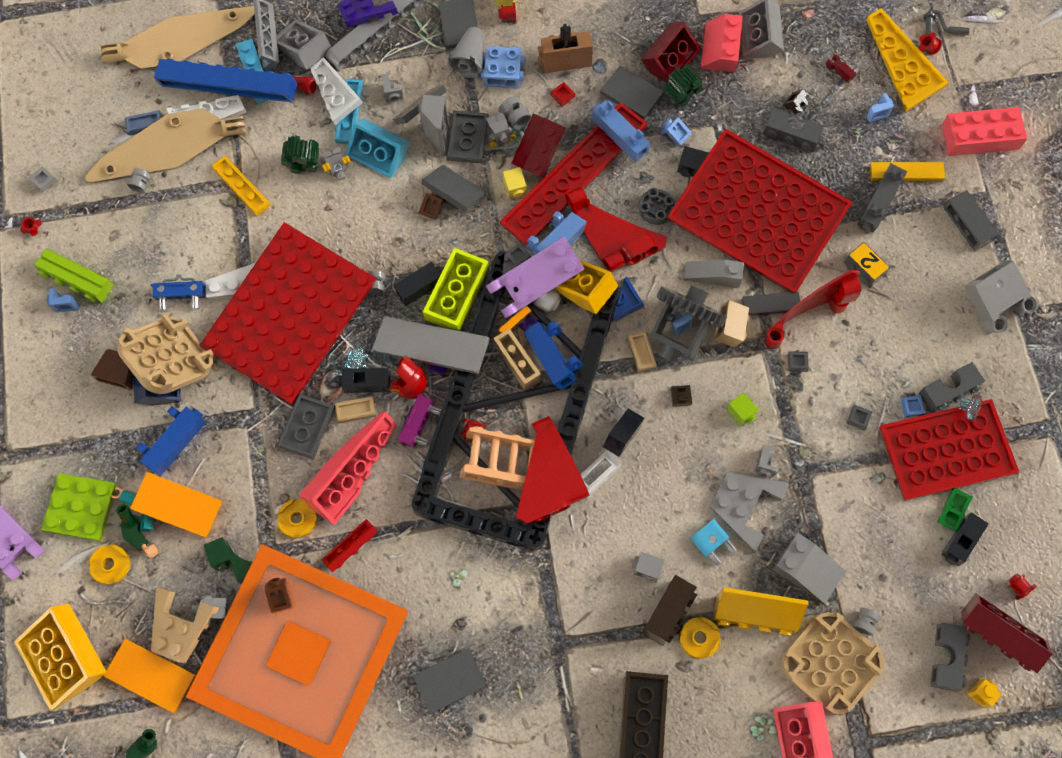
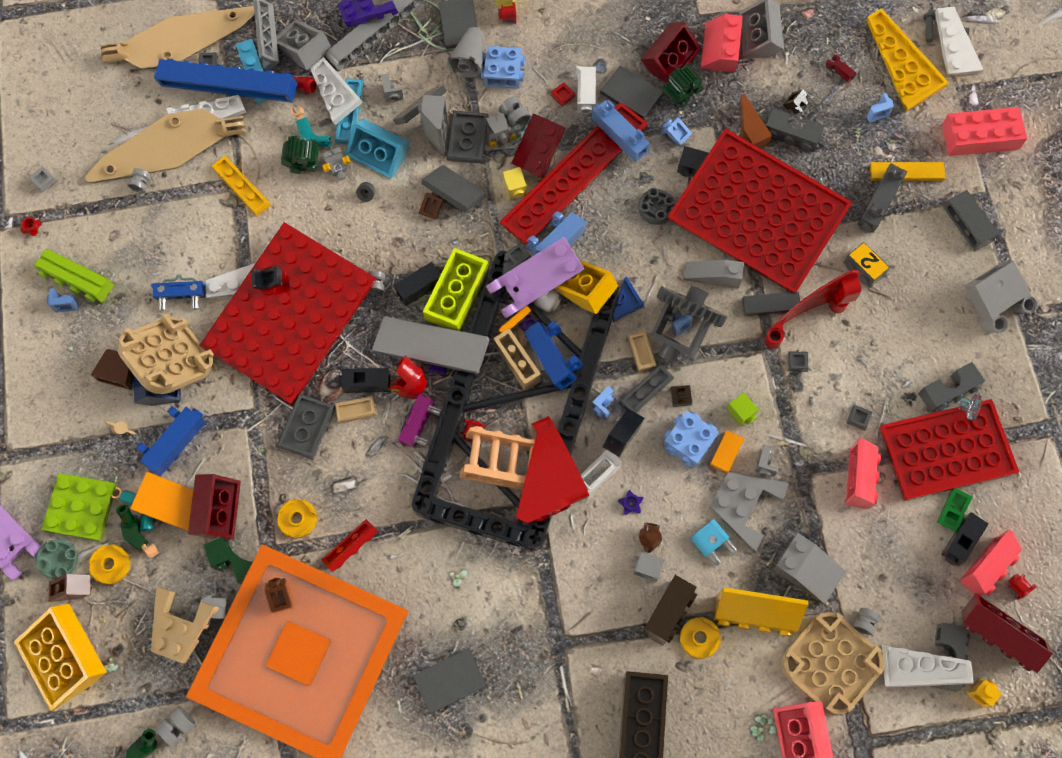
(56, 558): none -> sand green dish
(69, 587): none -> slope
(119, 427): none -> tan piece
(139, 122): sand blue tile -> none
(150, 676): light orange tile -> none
(183, 725): none -> light grey wheel
(209, 58): none -> dark grey tile
(214, 506): none -> dark red slope
(267, 278): none -> black bracket
(306, 131): none -> teal arm
(342, 476): coral wedge -> none
(355, 357): clear light blue tile -> none
(365, 191): none -> dark grey tile
(565, 51): medium nougat piece -> none
(586, 89): none -> white window
(603, 399): none -> light blue bracket
(611, 237): red panel -> none
(630, 497): none -> dark purple plate
(647, 389): none -> dark grey tile
(650, 537): none -> reddish brown rock
(690, 438): none -> light blue brick
(727, 451): none -> light orange tile
(734, 328): tan brick -> none
(751, 124): none -> dark orange slope
(863, 474): none -> coral slope
(912, 406): medium blue tile -> none
(916, 668): none -> white wing
(930, 43): red brick -> none
(955, 44): none -> white wing
(992, 564): none -> coral slope

